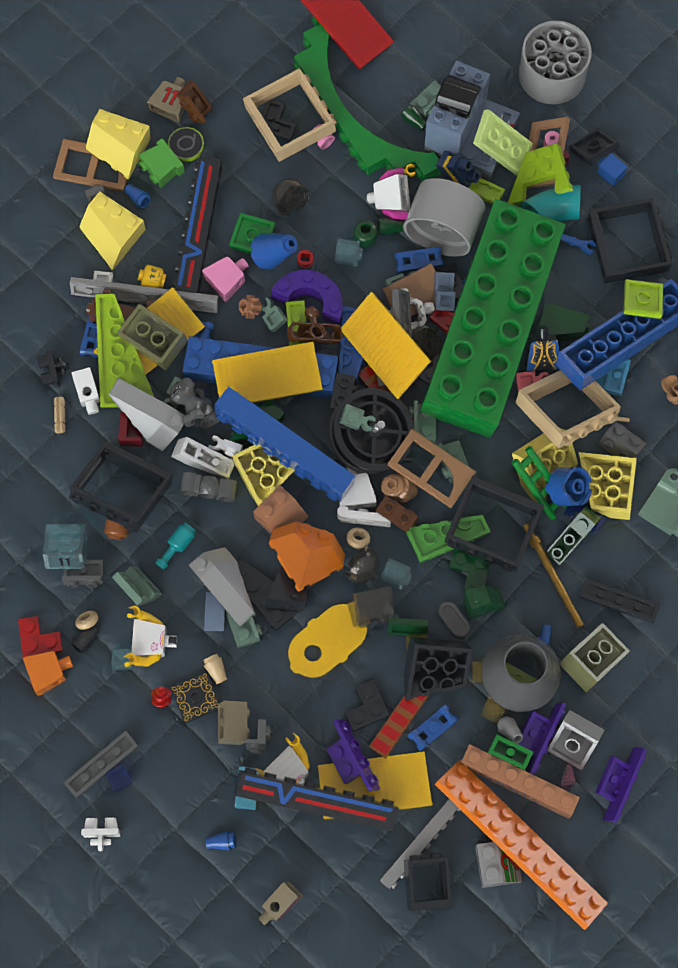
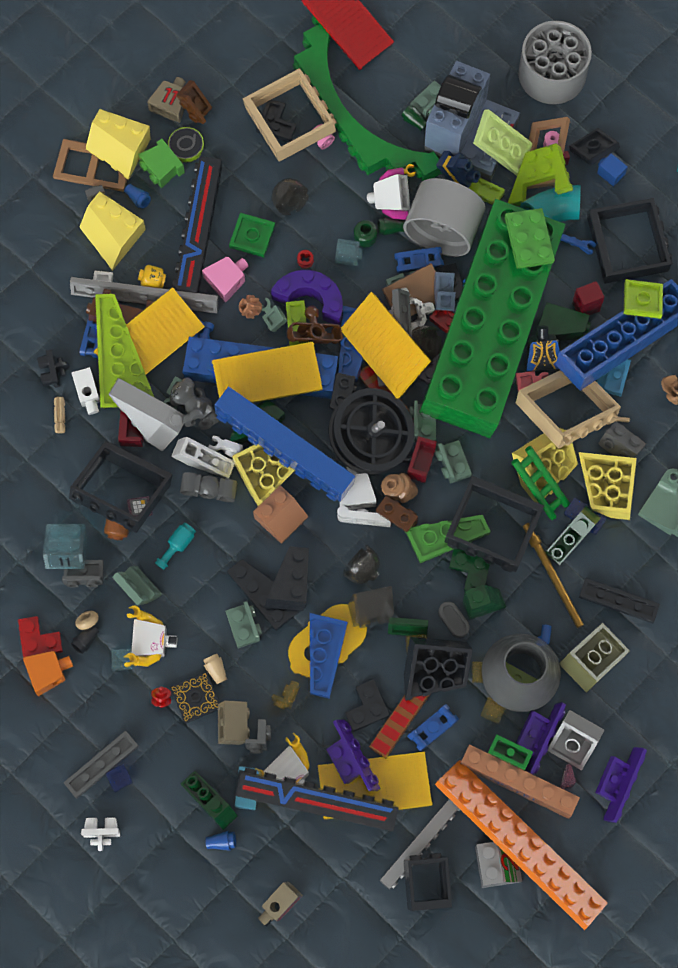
(137, 504): none -> slope
(152, 336): olive slope -> none
(209, 800): none -> dark green slope
(214, 614): sand blue slope -> none
(223, 578): light grey wedge -> none
(272, 249): blue cone -> none
(290, 692): none -> clear yellow bracket
(306, 552): orange wedge -> none
(325, 650): none -> blue wing
(354, 418): sand green plate -> none
(358, 543): tan piece -> none
(396, 574): clear light blue brick -> none
(421, 459): none -> dark red panel
(460, 472): medium nougat window -> none
(508, 728): light grey cone -> none
(529, 238): none -> bright green plate
(569, 486): blue brick -> none
(588, 299): none -> dark red panel

